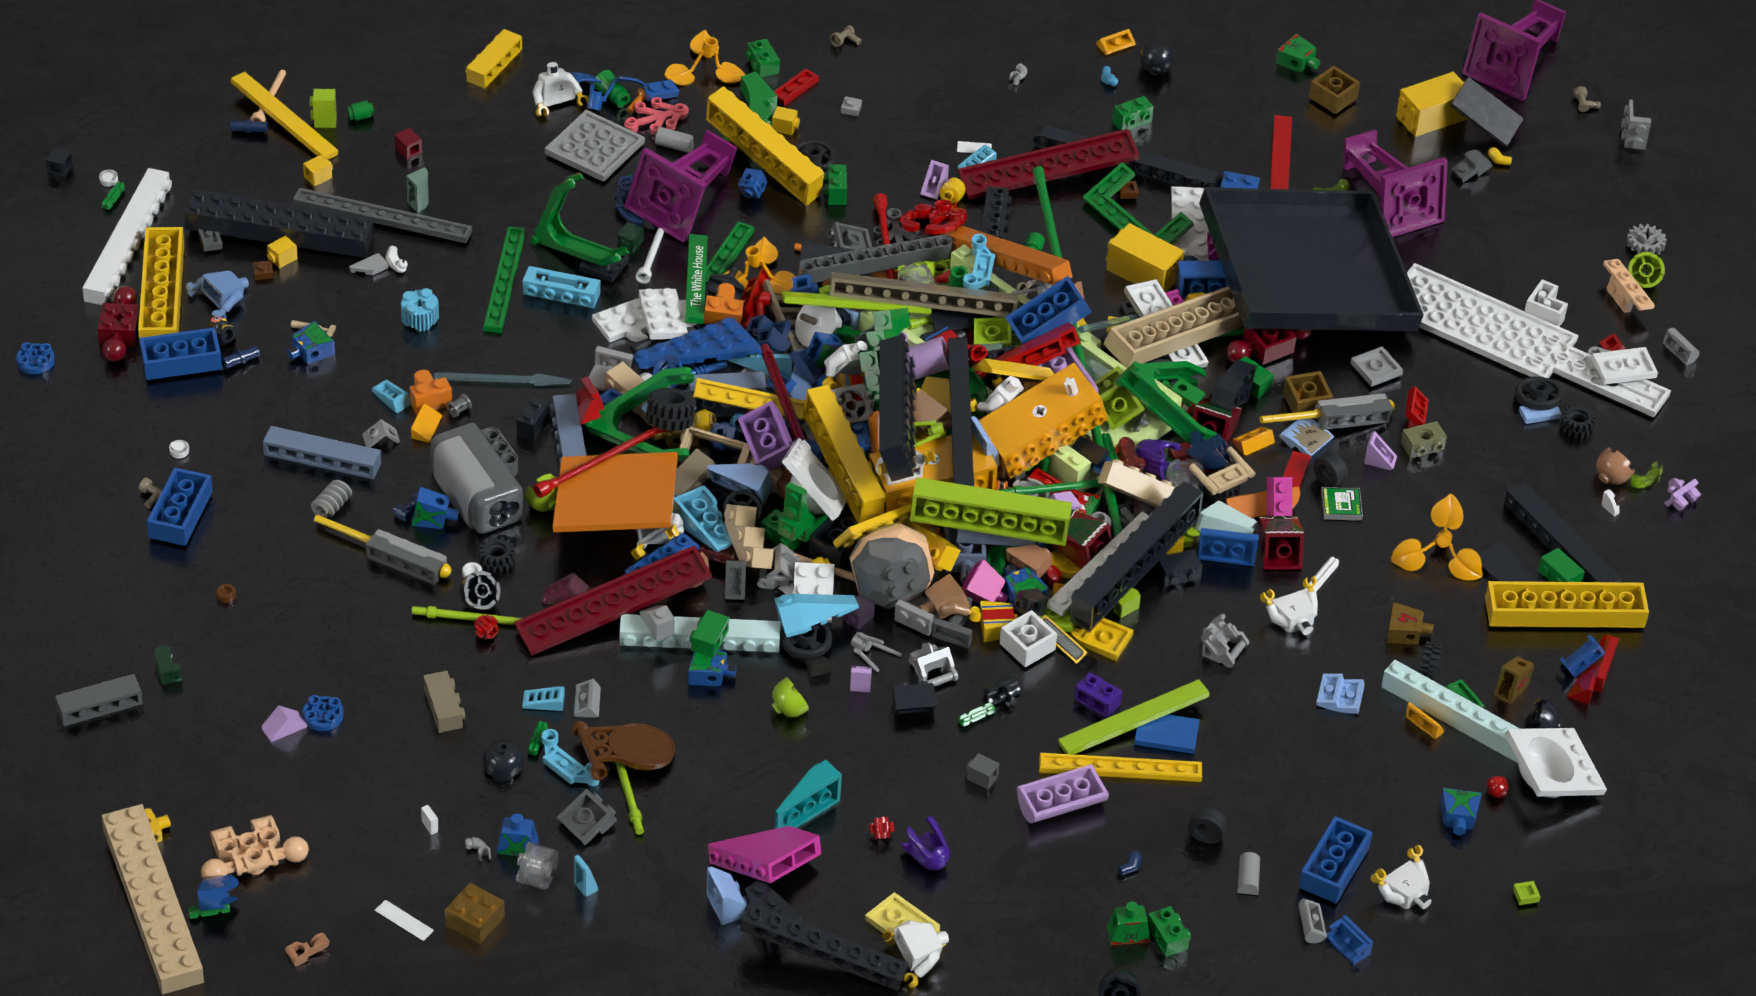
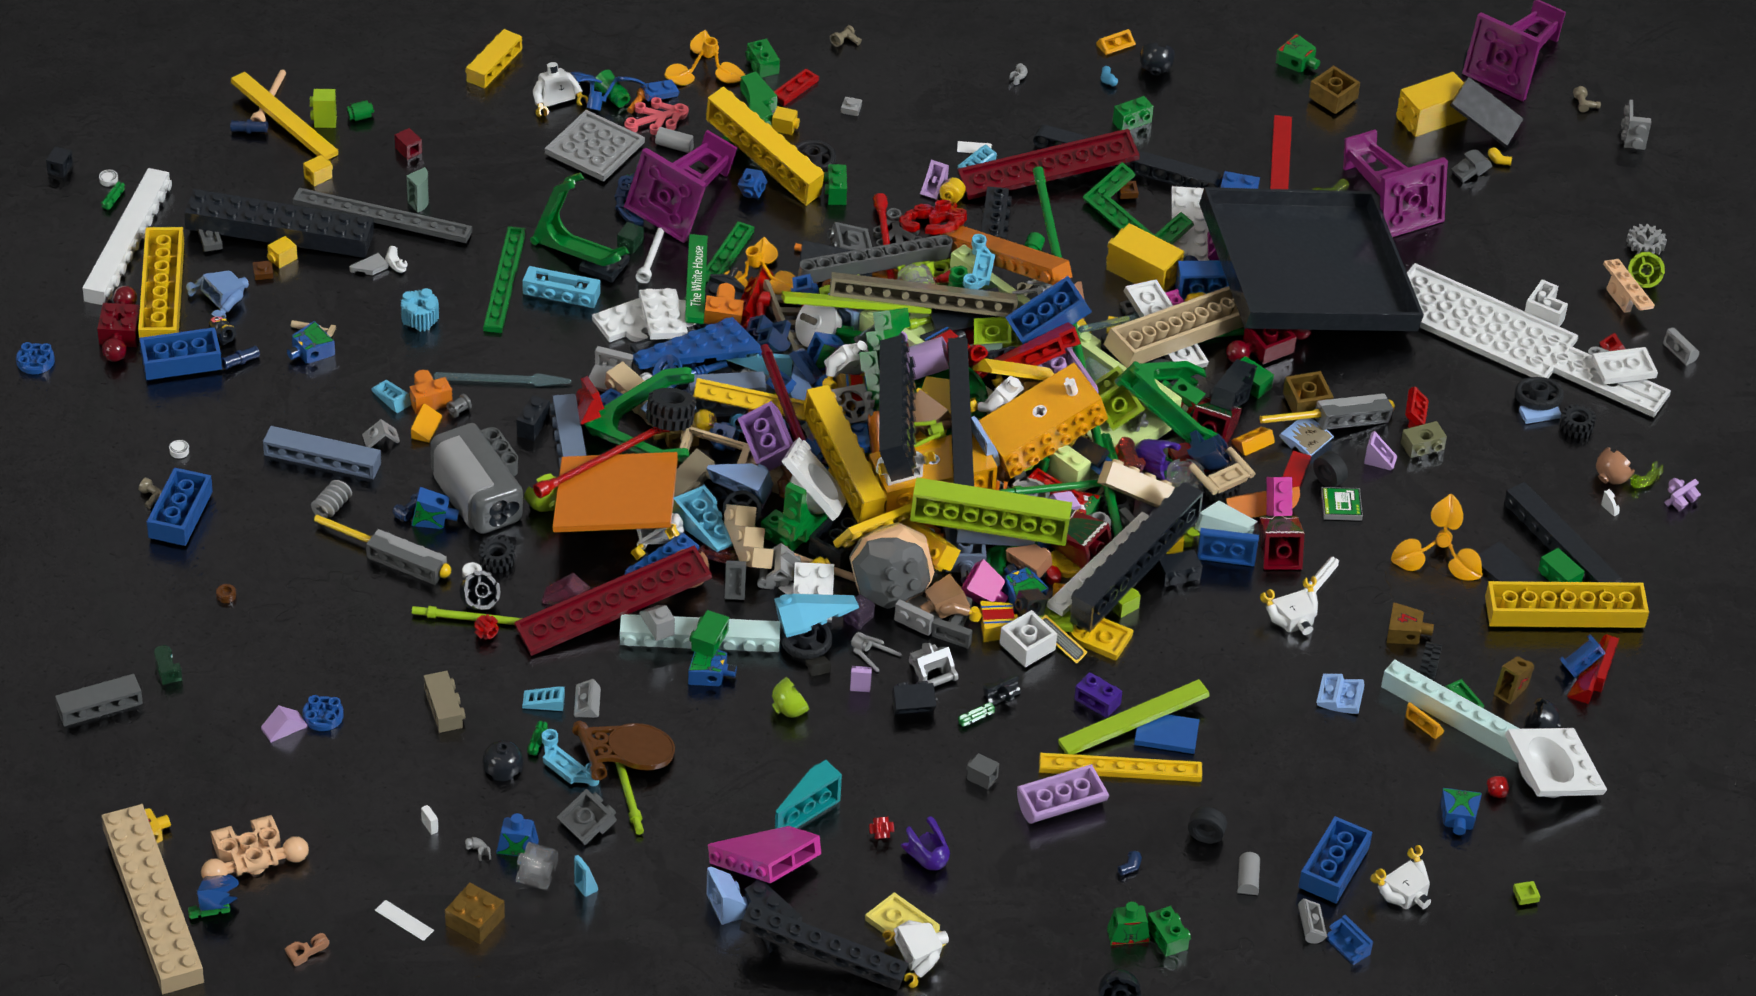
(1216, 638): light grey piece -> none
(1376, 366): light grey plate -> none

